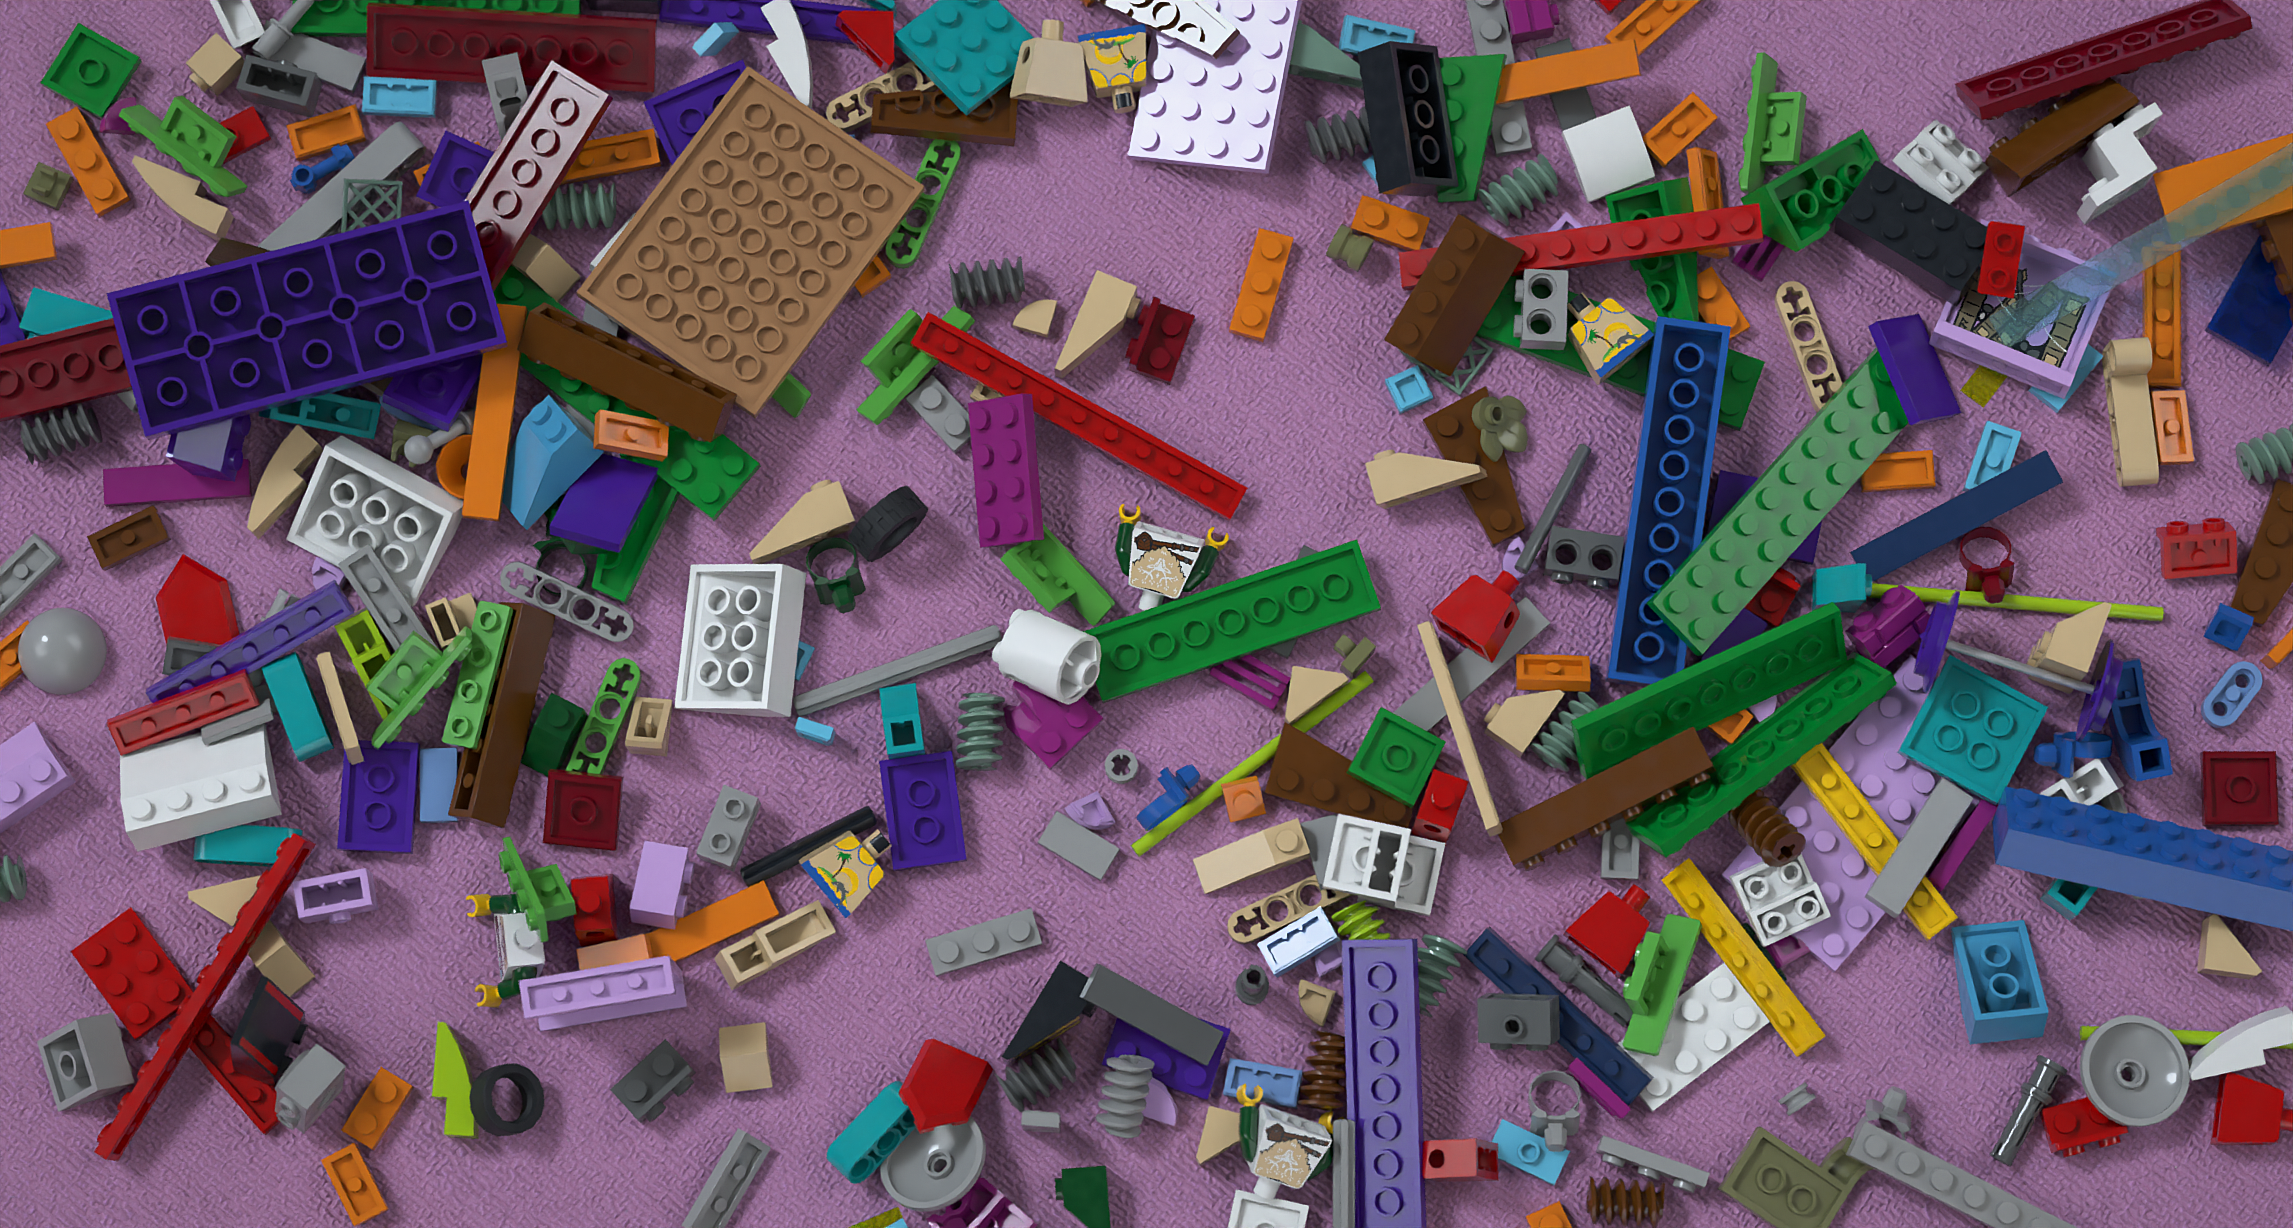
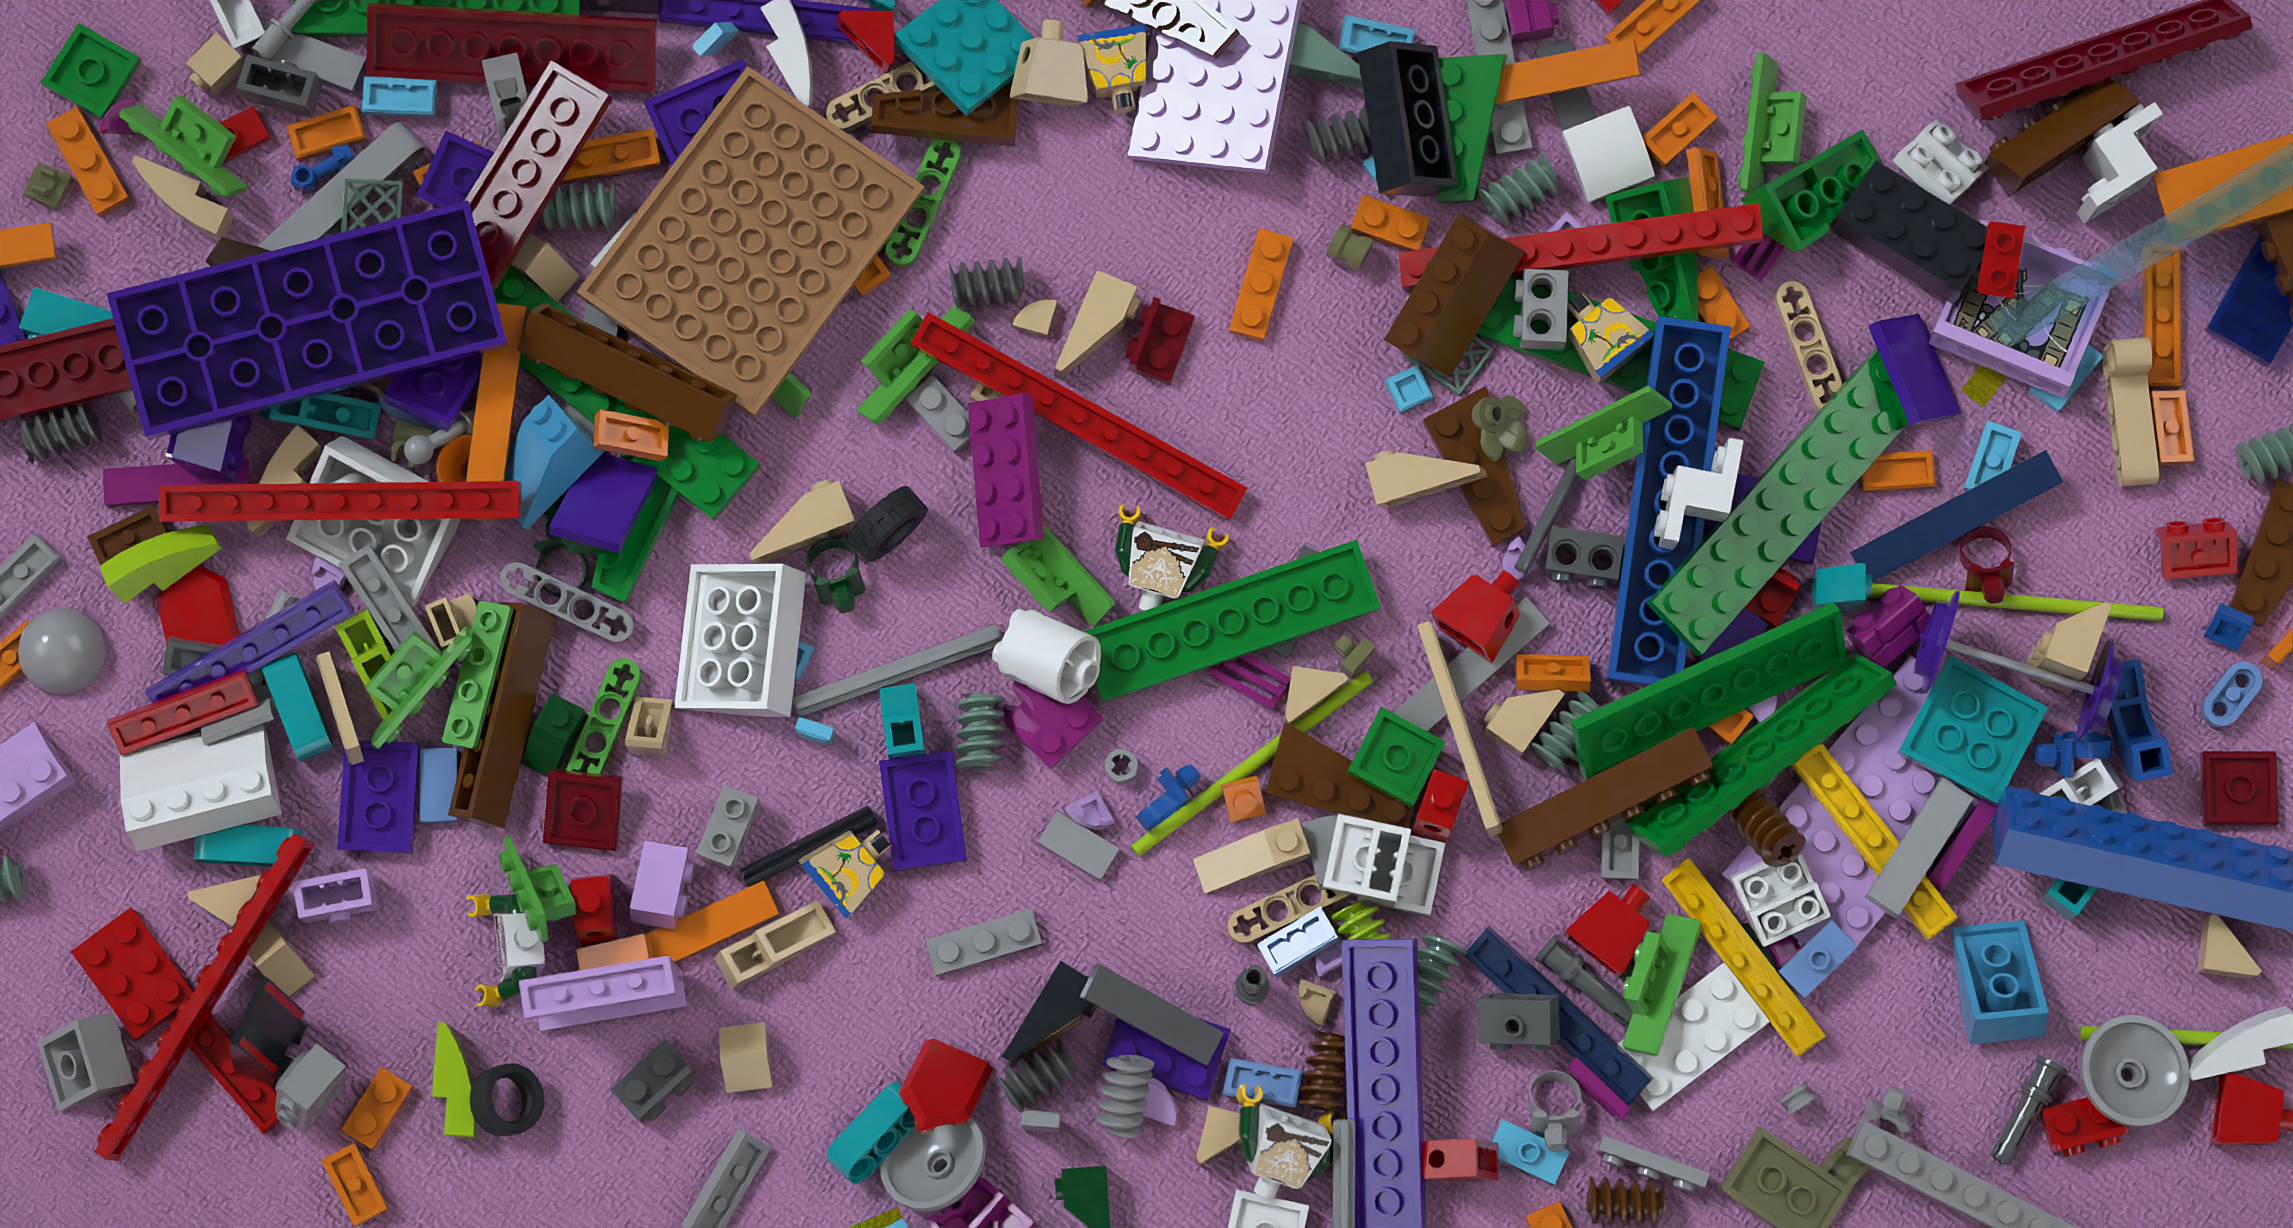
(159, 560): none -> lime slope
(340, 501): none -> red plate
(1605, 435): none -> bright green bracket
(1698, 493): none -> white bracket
(1817, 959): none -> medium blue plate

